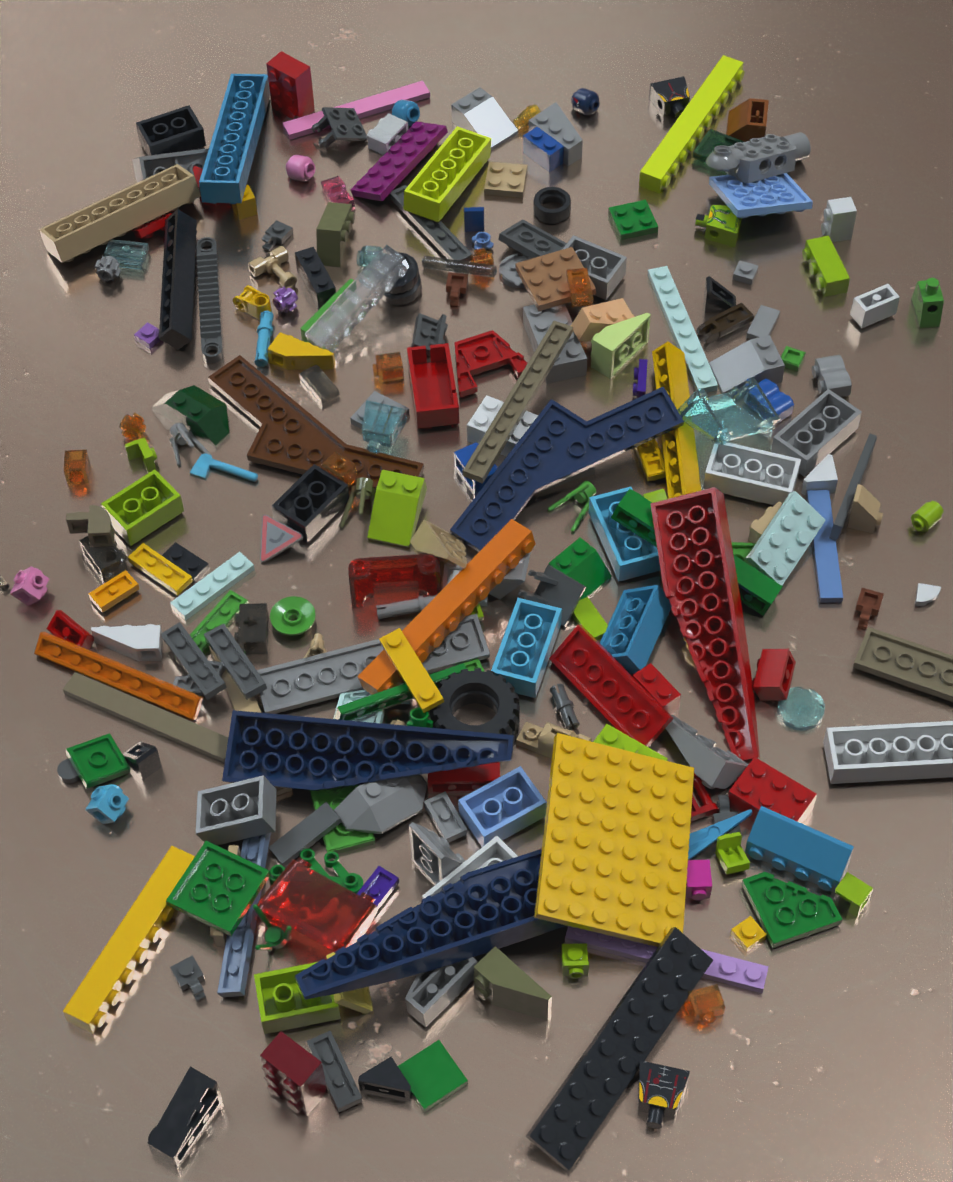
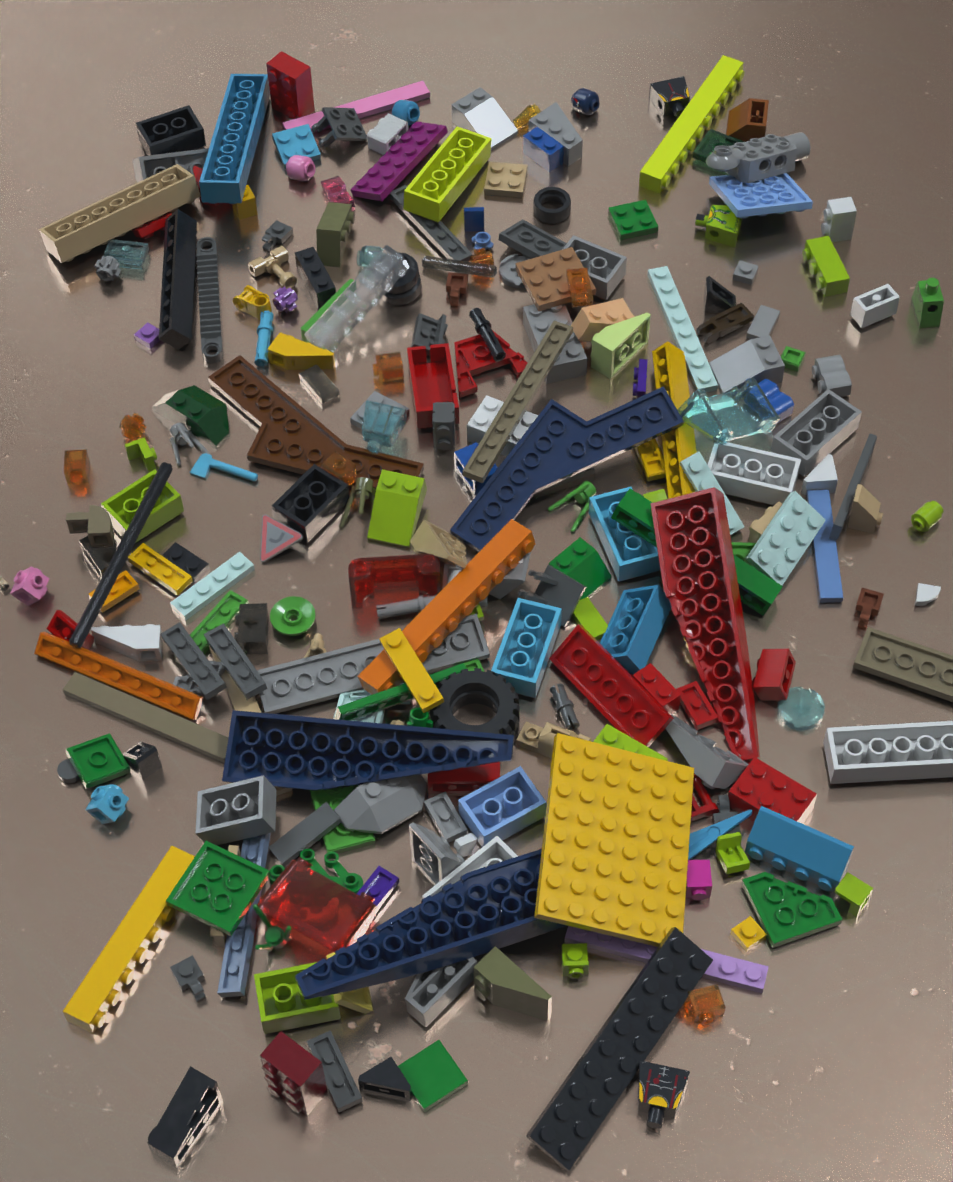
(120, 555): none -> black axle
(296, 142): none -> medium azure plate
(444, 425): none -> dark grey brick
(465, 844): none -> white tile
(483, 328): none -> black pin
(697, 705): none -> red plate
(703, 478): none -> light aqua plate

